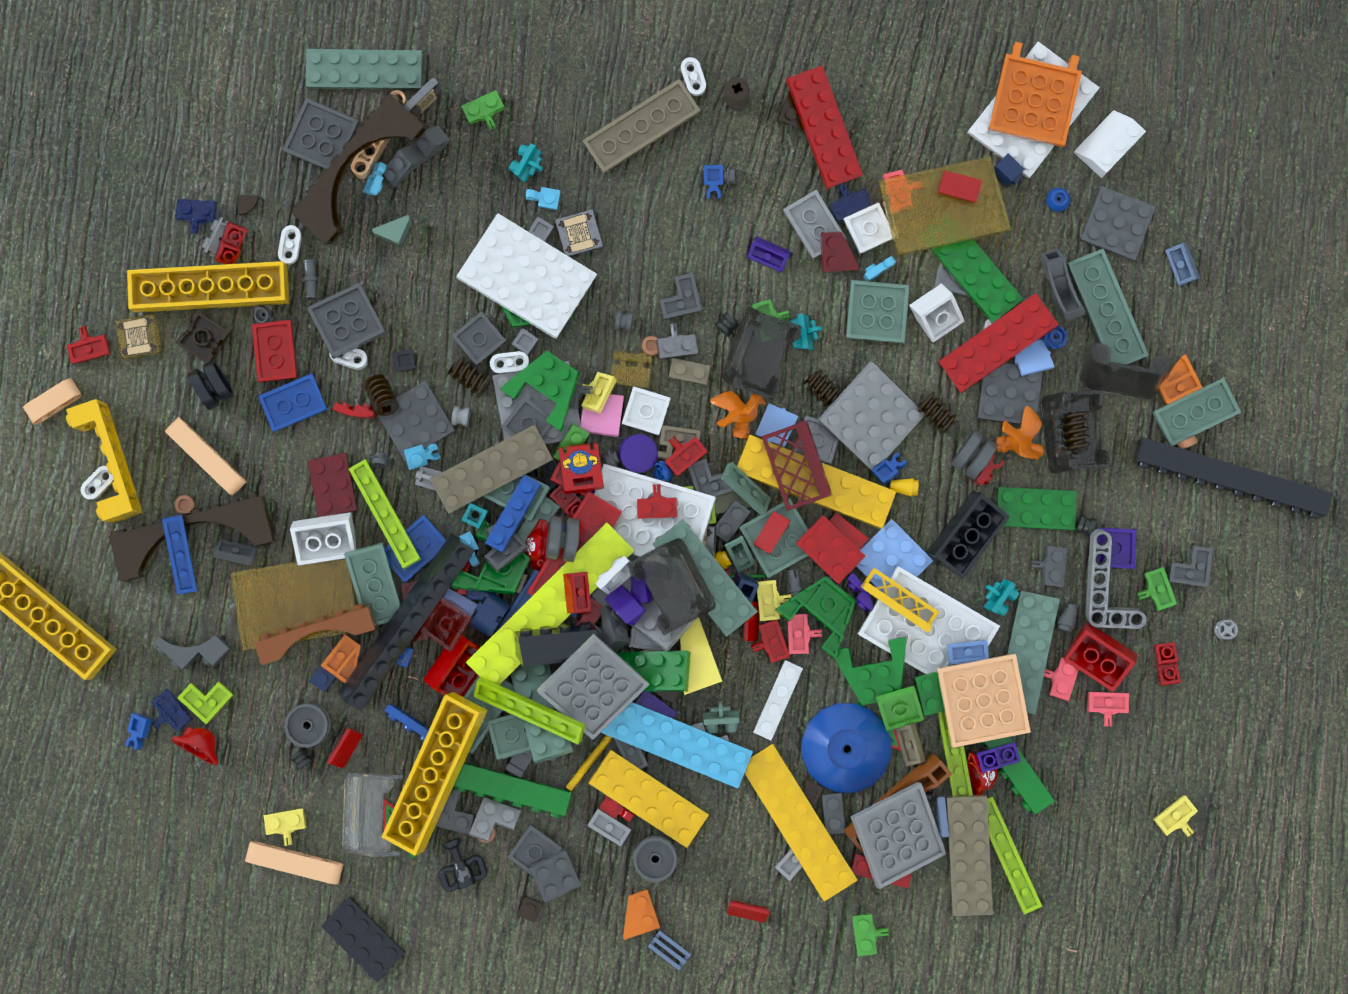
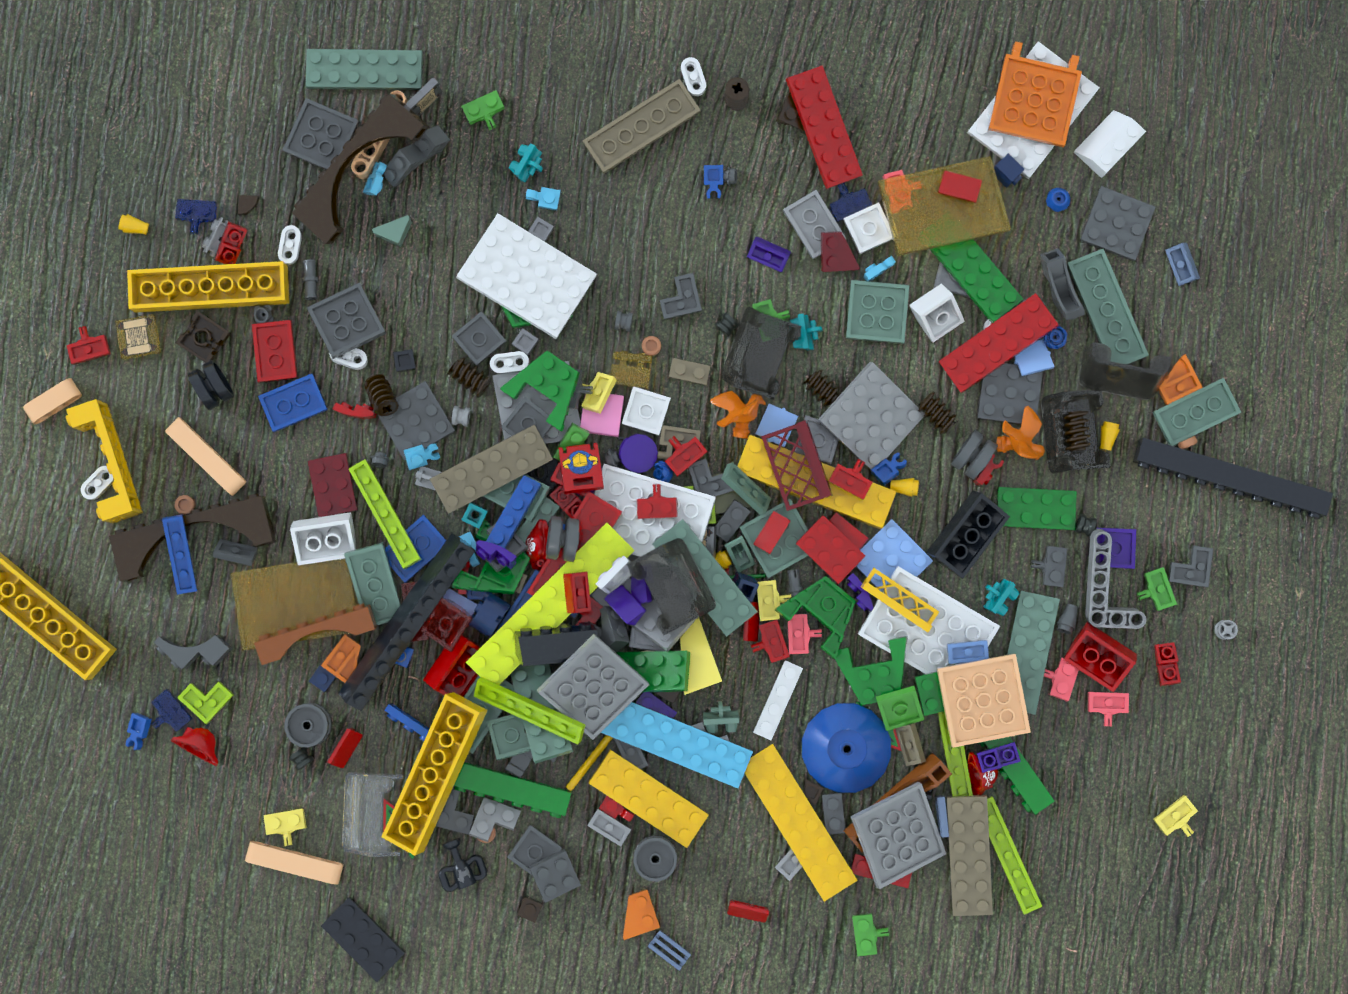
(130, 224): none -> yellow cone
(491, 551): none -> dark purple slope
(579, 233): tile -> none
(676, 344): flat silver plate -> none
(851, 479): none -> red plate
(1109, 433): none -> yellow cone

